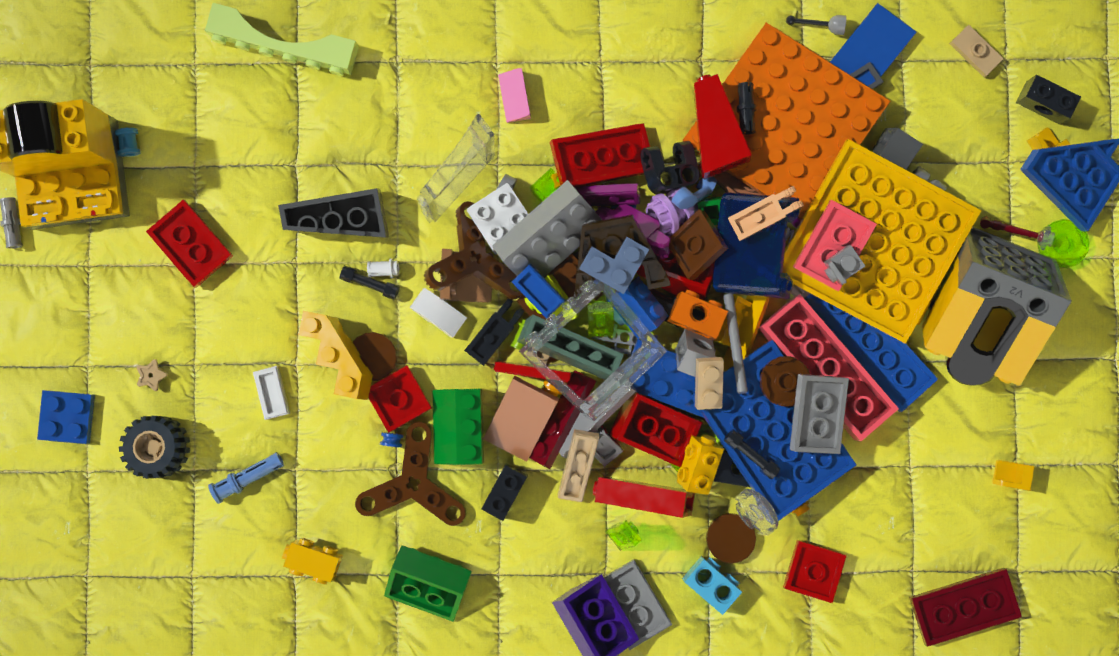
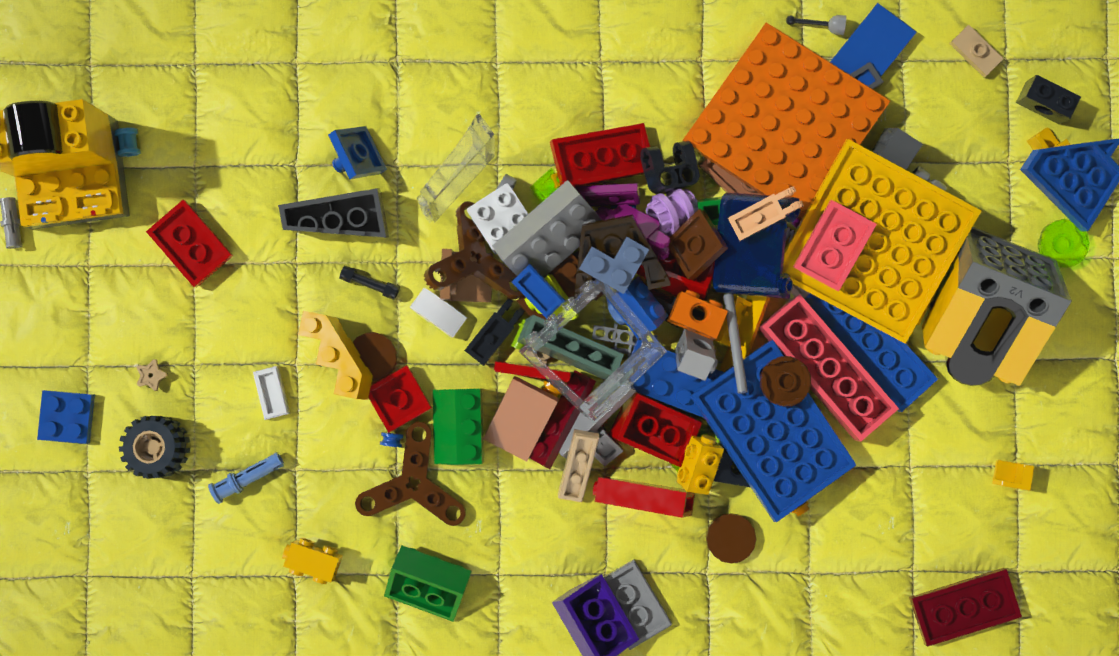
(329, 52): yellowish green arch -> none
(356, 153): none -> tile
(383, 268): white pin -> none
(504, 492): black brick -> none
(514, 95): bright pink slope -> none
(600, 319): clear neon green plate -> none
(624, 535): clear neon green plate -> none
(685, 198): medium blue bar -> none
(708, 588): medium azure brick -> none
(709, 383): tan plate -> none
(718, 130): red slope -> none
(746, 108): black pin -> none
(756, 512): clear tile -> none
(768, 467): black bar -> none
(814, 571): red plate -> none
(819, 414): light grey plate -> none
(843, 265): light grey bracket -> none
(1044, 237): dark red piece -> none

